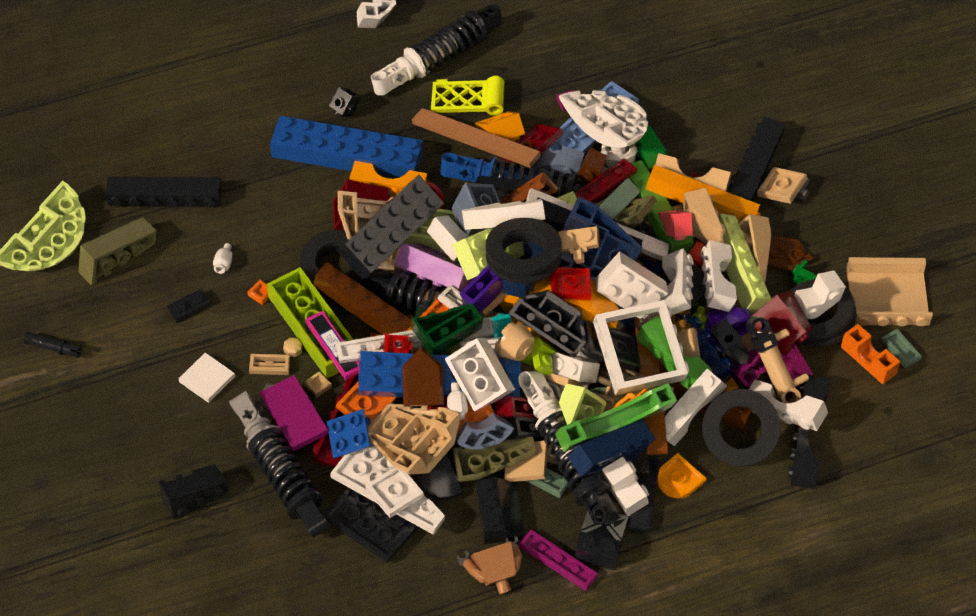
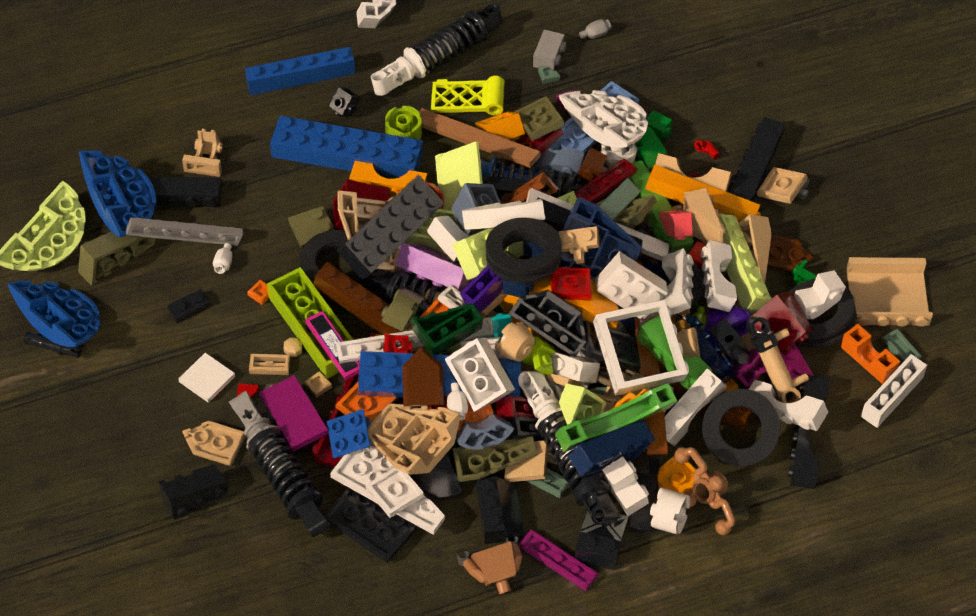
(56, 313): none -> blue brick
(117, 190): none -> blue brick
(184, 231): none -> light grey plate
(208, 144): none -> tan tile
(215, 442): none -> tan tile
(252, 390): none -> red tile
(300, 71): none -> blue brick
(310, 224): none -> olive plate
(402, 309): none -> olive brick
(404, 122): none -> lime brick
(456, 169): none -> yellowish green piece
(540, 118): none -> olive plate
(548, 75): none -> sand green tile
(549, 50): none -> light grey brick
(596, 29): none -> light grey plant
(660, 124): none -> green brick
(670, 511): none -> white brick
(707, 147): none -> red arm
(708, 488): none -> medium nougat wheel
(893, 391): none -> white brick

